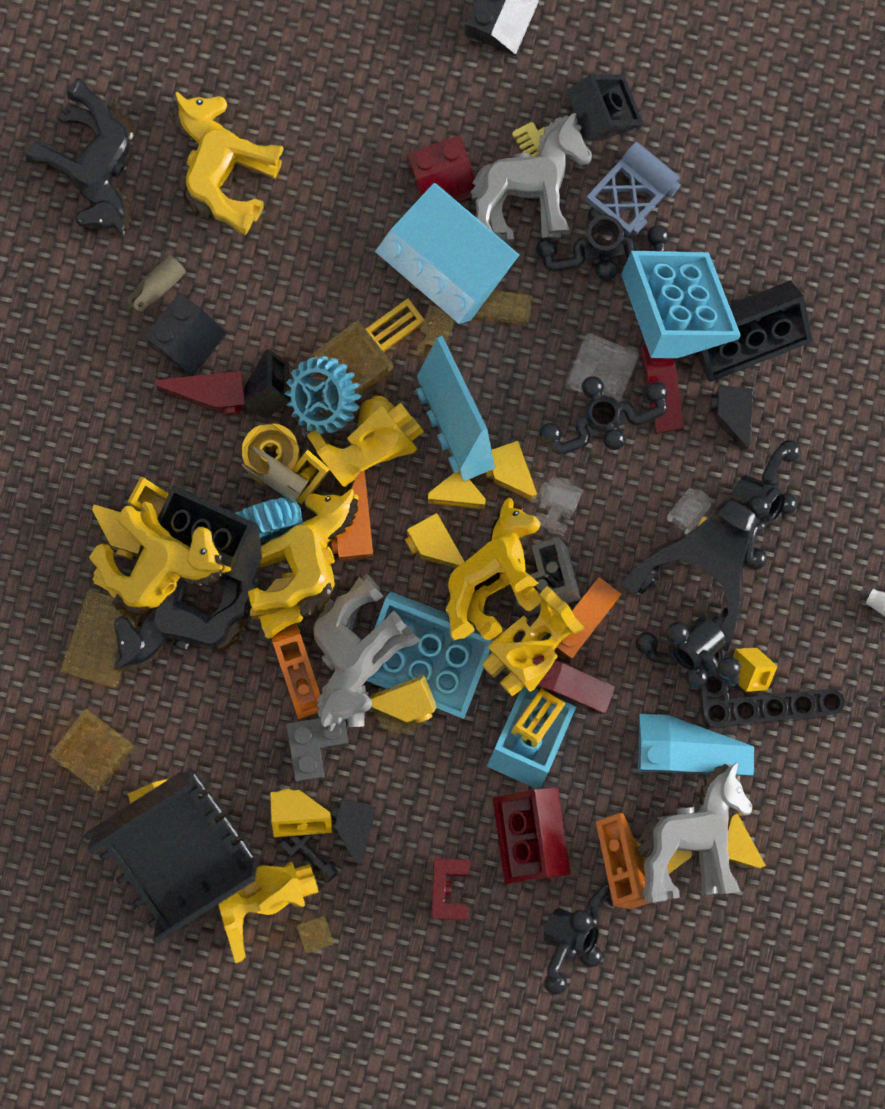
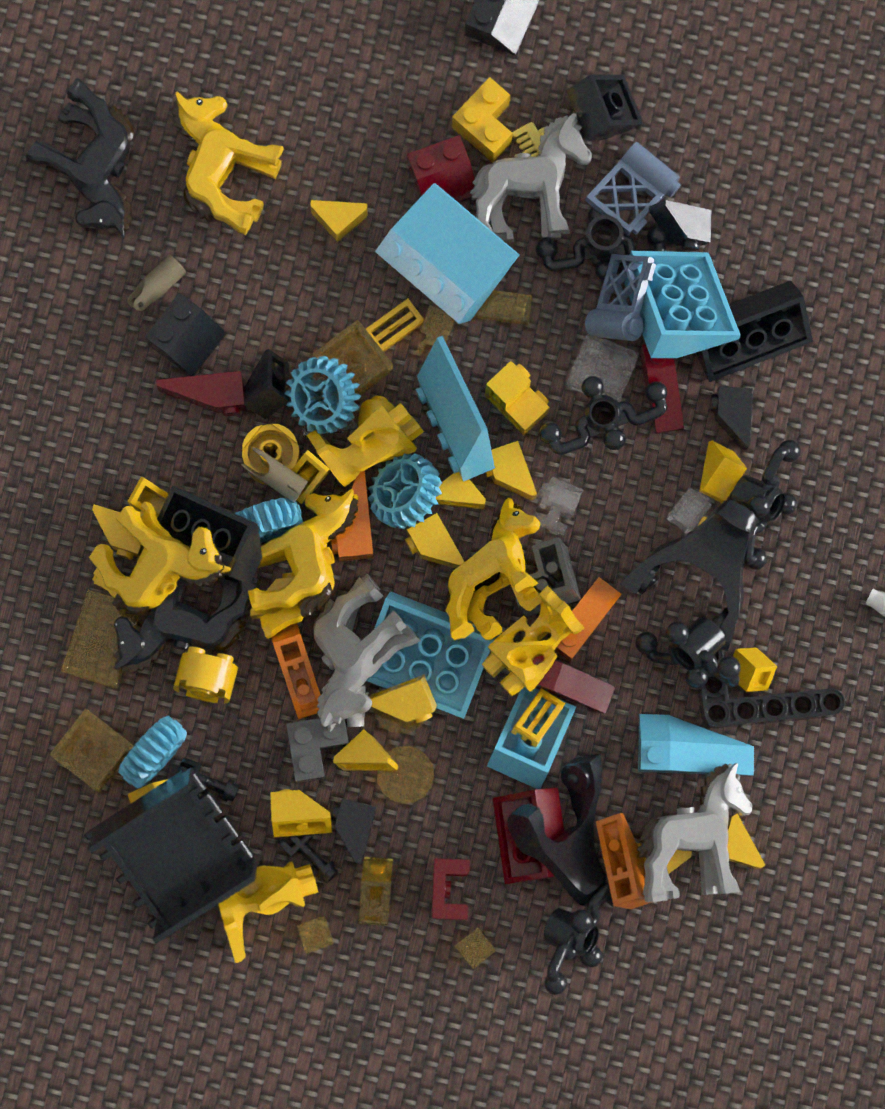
(152, 752): none -> medium azure gear
(206, 675): none -> yellow brick
(228, 790): none -> black hinge
(338, 217): none -> yellow slope
(364, 754): none -> yellow slope
(375, 891): none -> clear yellow slope
(399, 485): none -> medium azure gear
(411, 779): none -> clear yellow tile
(475, 948): none -> clear yellow plate
(478, 120): none -> yellow brick
(515, 399): none -> yellow brick
(573, 853): none -> black animal
(618, 318): none -> sand blue piece
(683, 223): none -> slope
(720, 471): none -> yellow slope

